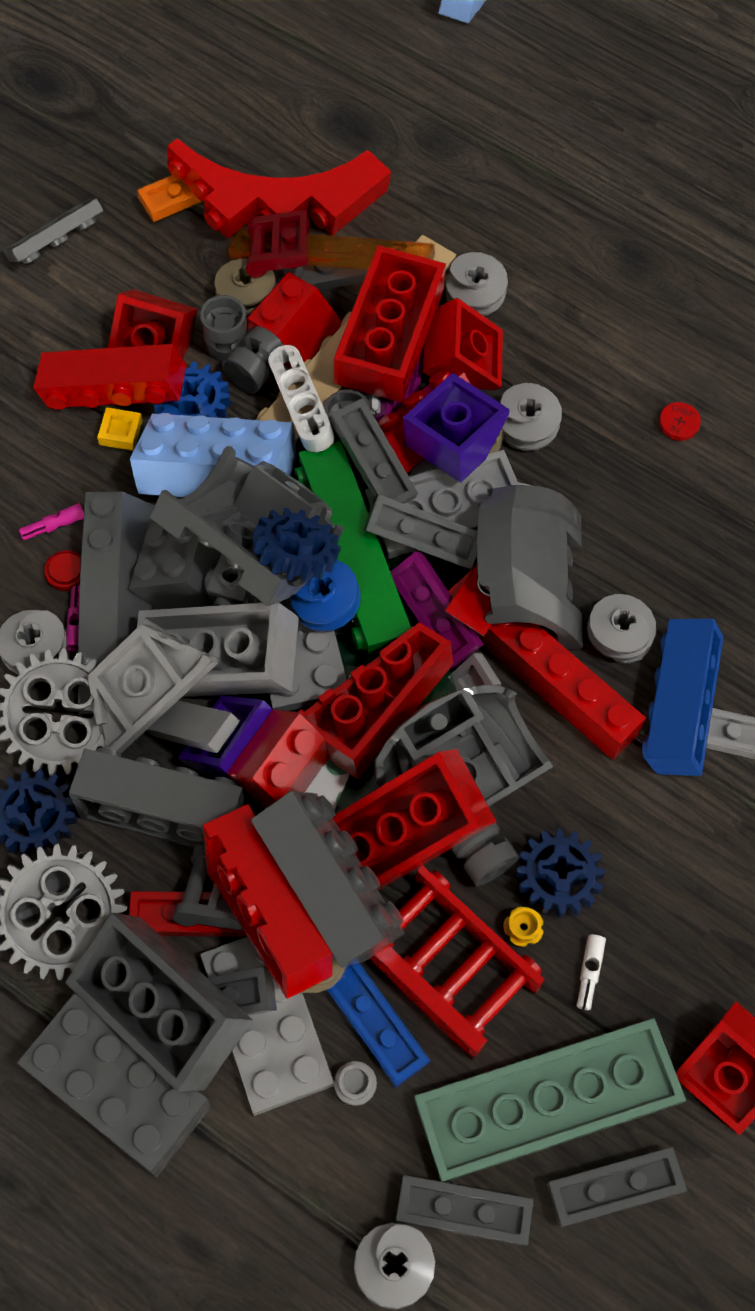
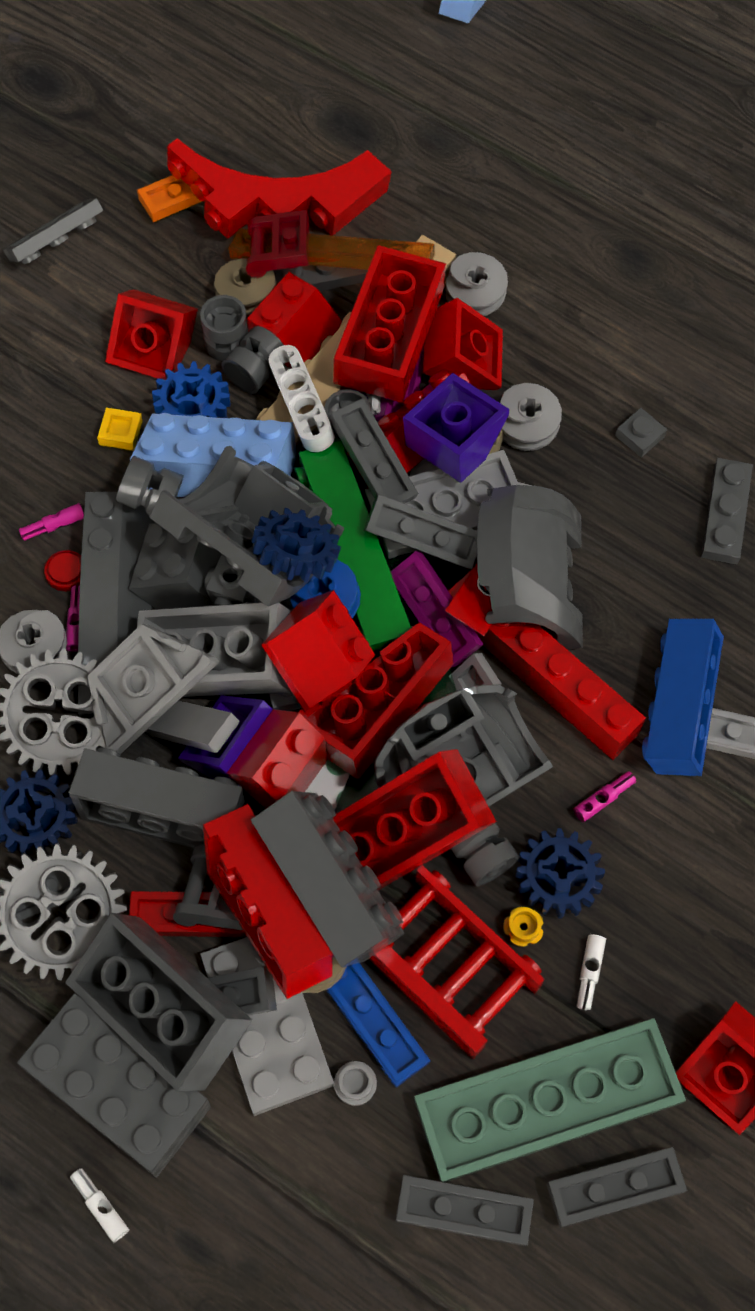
(110, 376): red brick -> none
(110, 1221): none -> white pin
(139, 478): none -> dark grey wheel
(318, 649): none -> red slope
(392, 1290): light grey piece -> none
(591, 806): none -> dark pink pin
(638, 628): light grey piece -> none
(641, 432): none -> dark grey plate
(679, 421): red piece -> none
(727, 511): none -> dark grey plate

